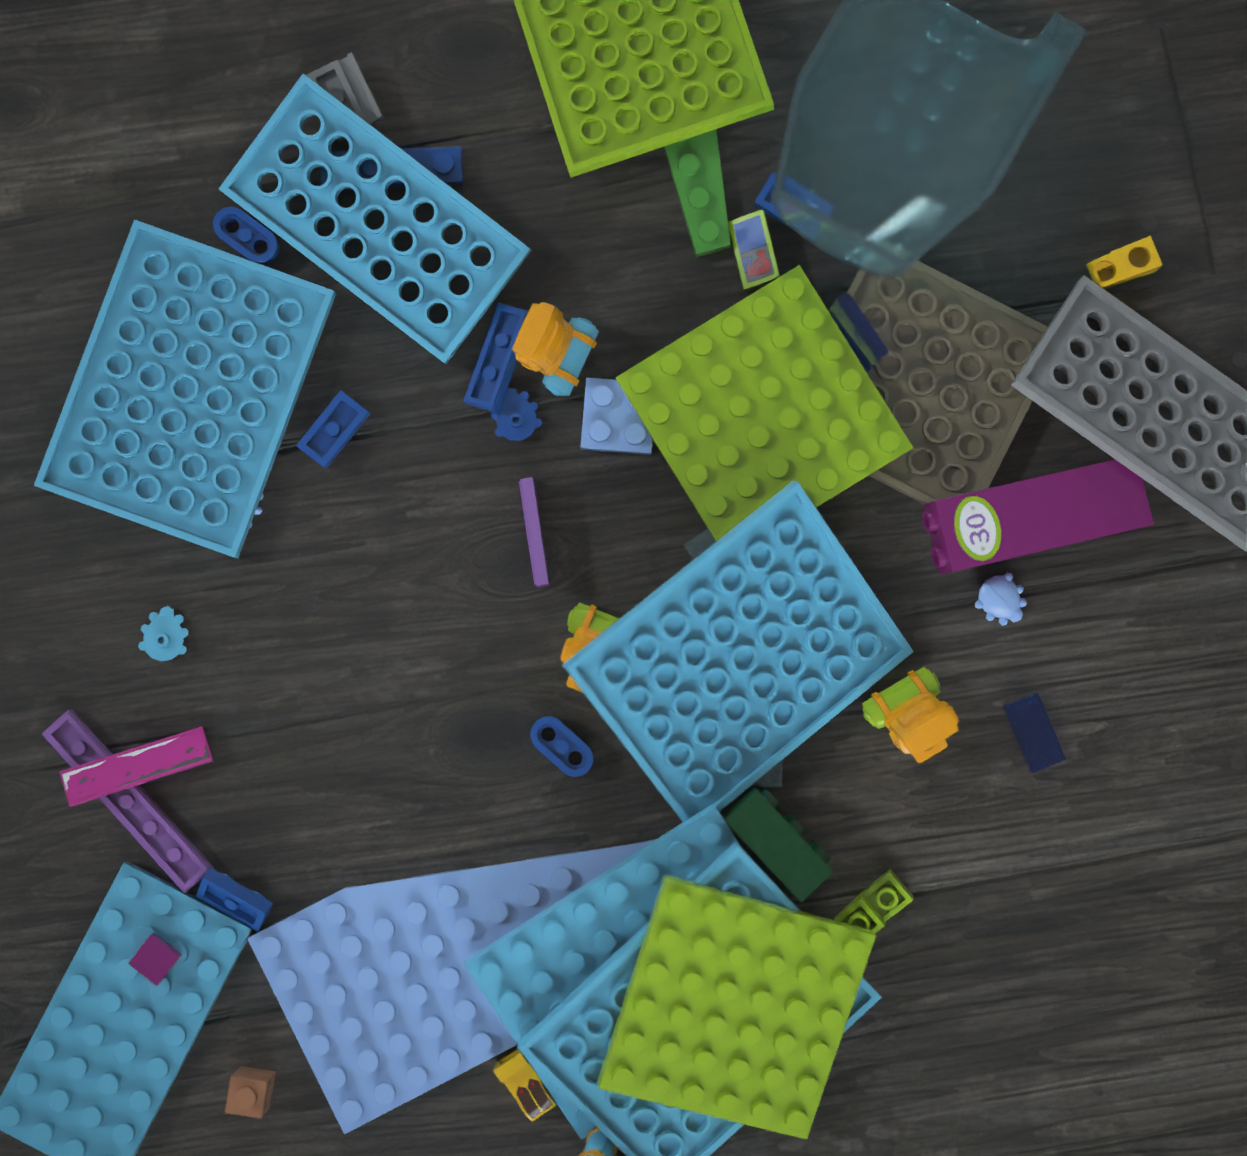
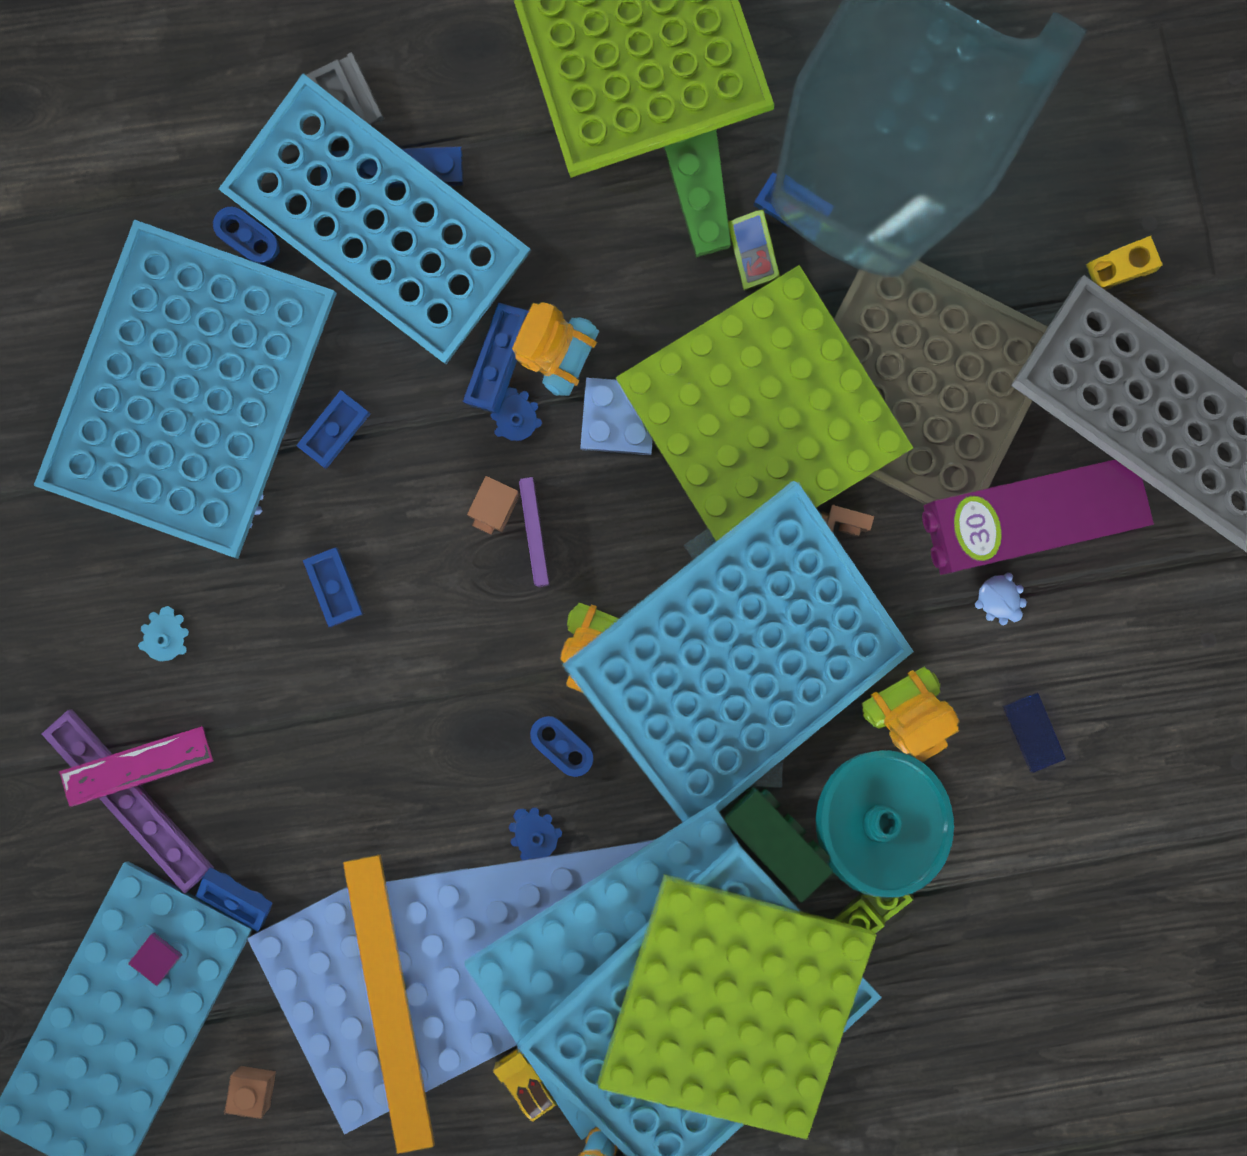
(333, 587): none -> blue plate
(389, 1004): none -> light orange tile
(493, 505): none -> nougat brick
(534, 834): none -> blue piece
(850, 521): none -> nougat bracket
(858, 332): clear blue tile -> none
(885, 823): none -> teal dish

